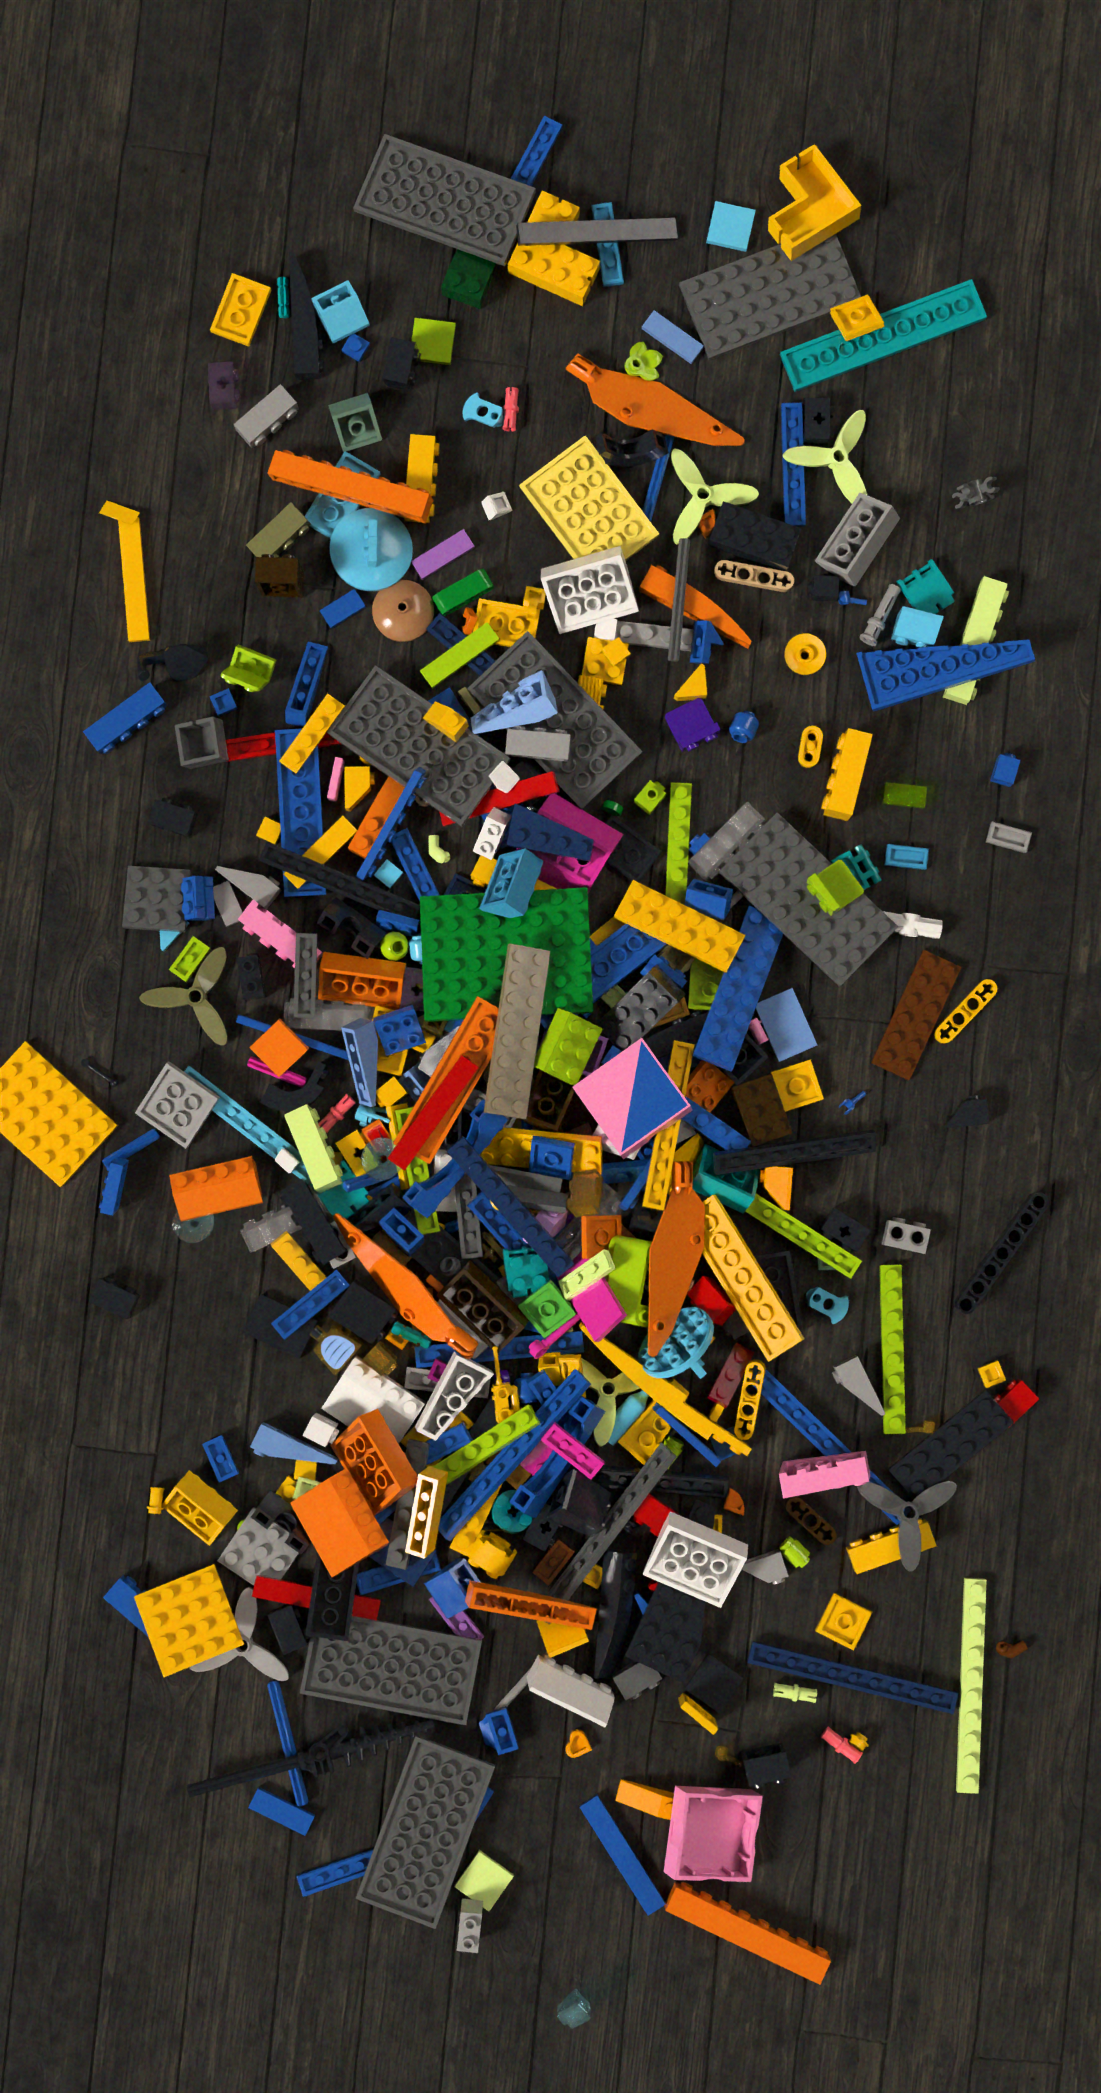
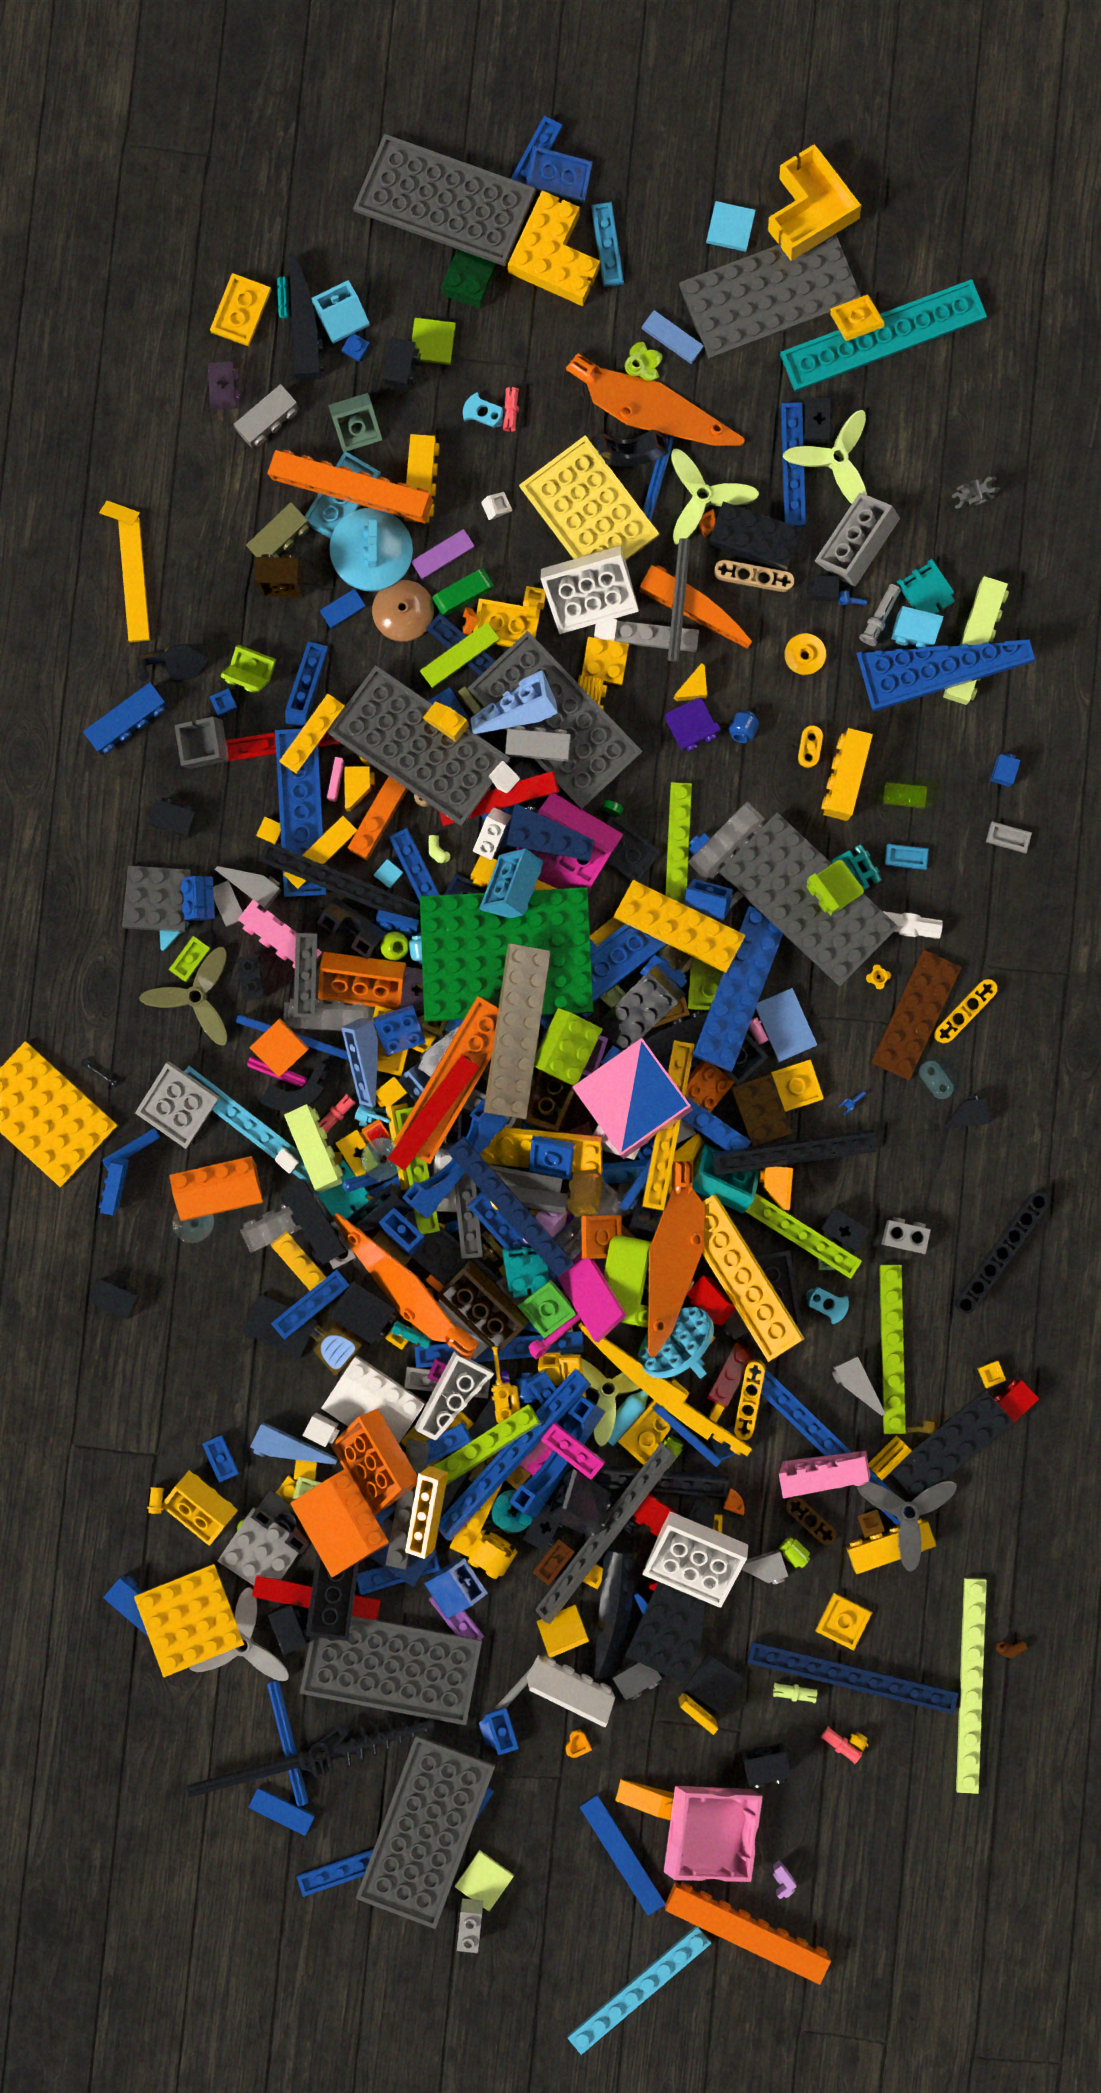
(381, 1359): clear yellow brick -> none
(395, 817): blue plate -> none
(450, 1266): dark grey plate -> none
(528, 1605): orange slope -> none
(558, 174): none -> blue tile
(574, 2010): clear light blue slope -> none
(586, 1274): yellowish green tile -> none
(596, 231): tile -> none
(616, 651): yellow tile -> none
(639, 1989): none -> medium azure plate
(650, 796): lime brick -> none
(703, 637): blue slope -> none
(721, 1753): clear yellow hand -> none
(783, 1876): none -> lavender bracket
(871, 1523): none -> pearl gold plate
(884, 976): none -> yellow plate
(887, 1455): none -> yellow tile
(934, 1081): none -> clear light blue plate

